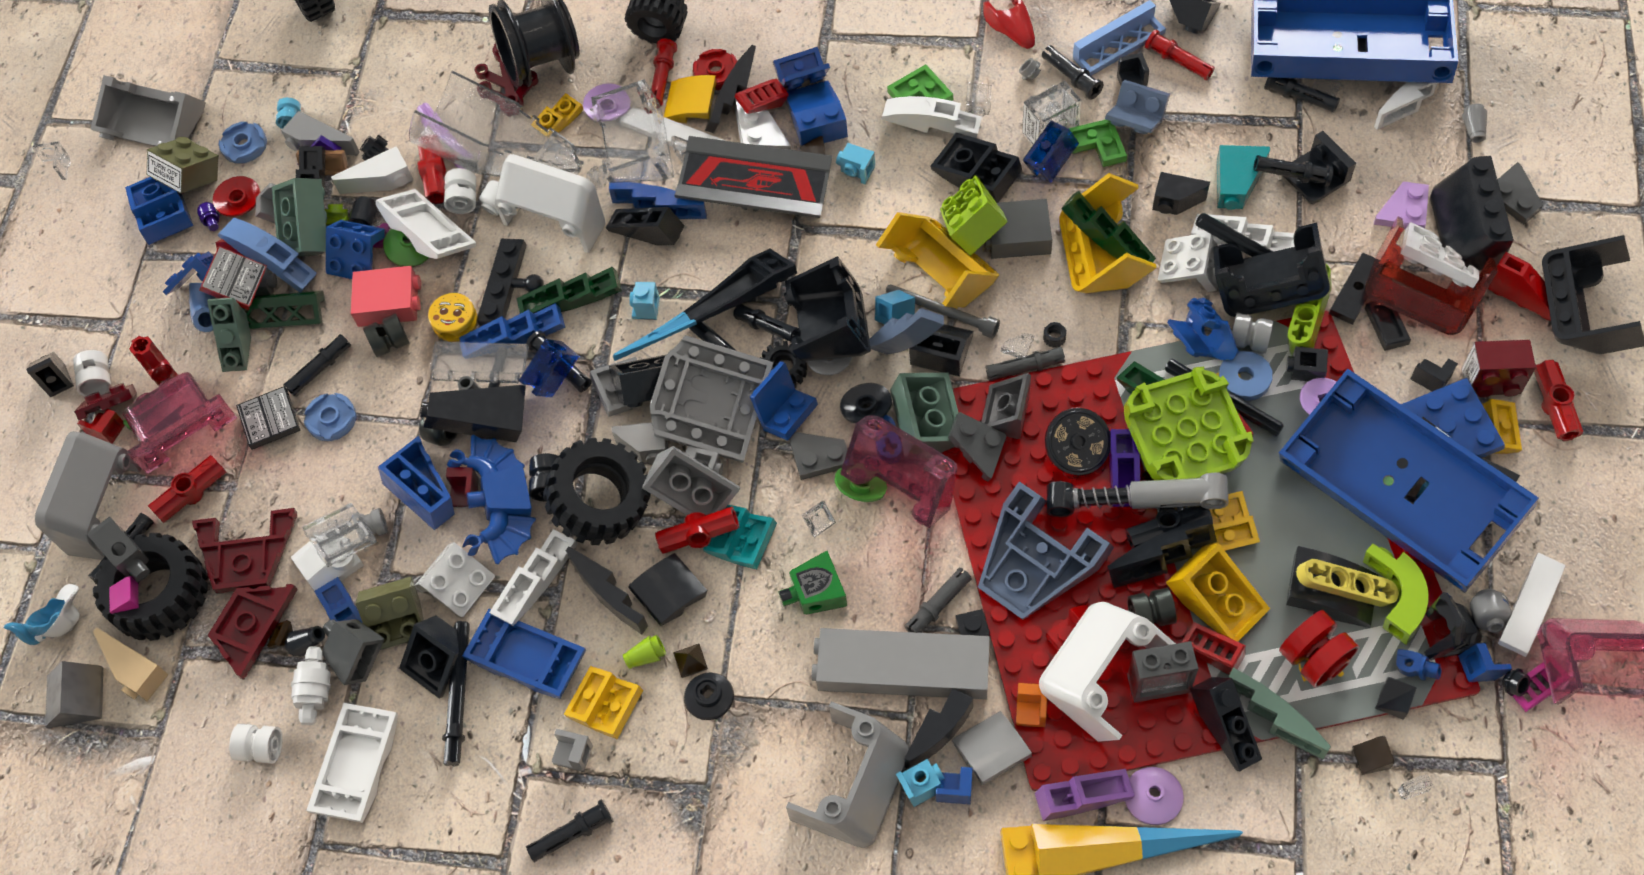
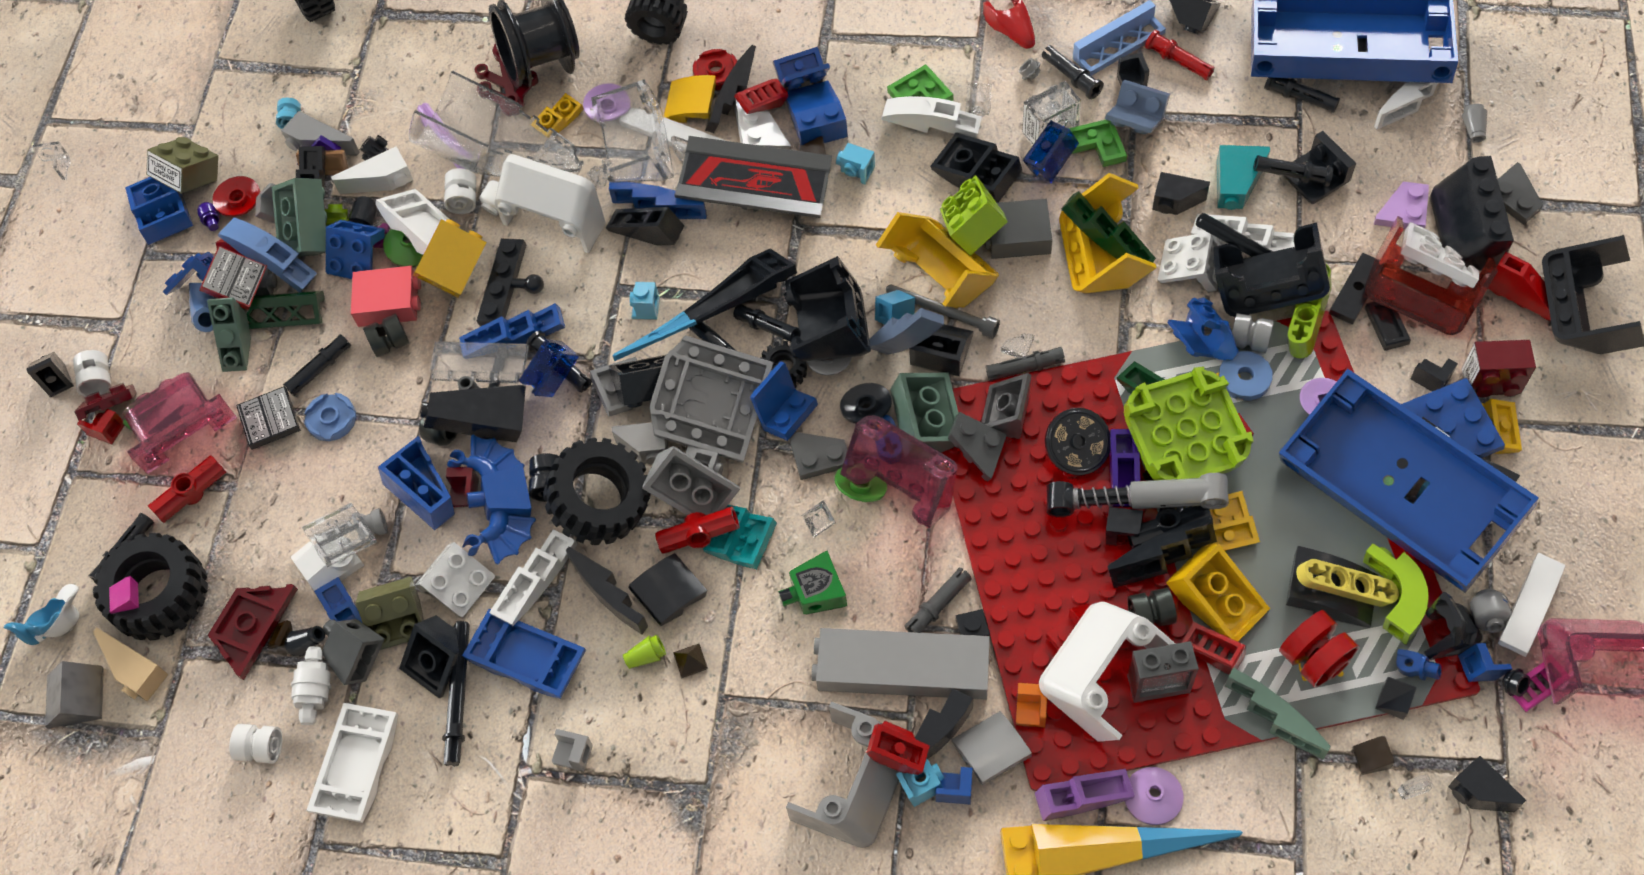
(77, 490): light grey windscreen -> none
(120, 549): dark grey torso -> none
(144, 113): light grey windscreen -> none
(152, 359): red piece -> none
(244, 561): dark red wing -> none
(248, 151): medium blue tile -> none
(432, 173): red piece -> none
(450, 257): none -> yellow panel
(452, 316): yellow head -> none
(572, 293): dark green slope -> none
(582, 825): black pin -> none
(603, 702): yellow slope -> none
(663, 64): red pin -> none
(716, 704): black piece -> none
(897, 749): none -> red slope
(1030, 567): sand blue wedge -> none
(1052, 341): black axle -> none
(1122, 522): none -> black panel
(1226, 719): black slope -> none
(1244, 408): black axle -> none
(1307, 363): black brick -> none
(1485, 789): none -> black slope
(1561, 413): red piece -> none

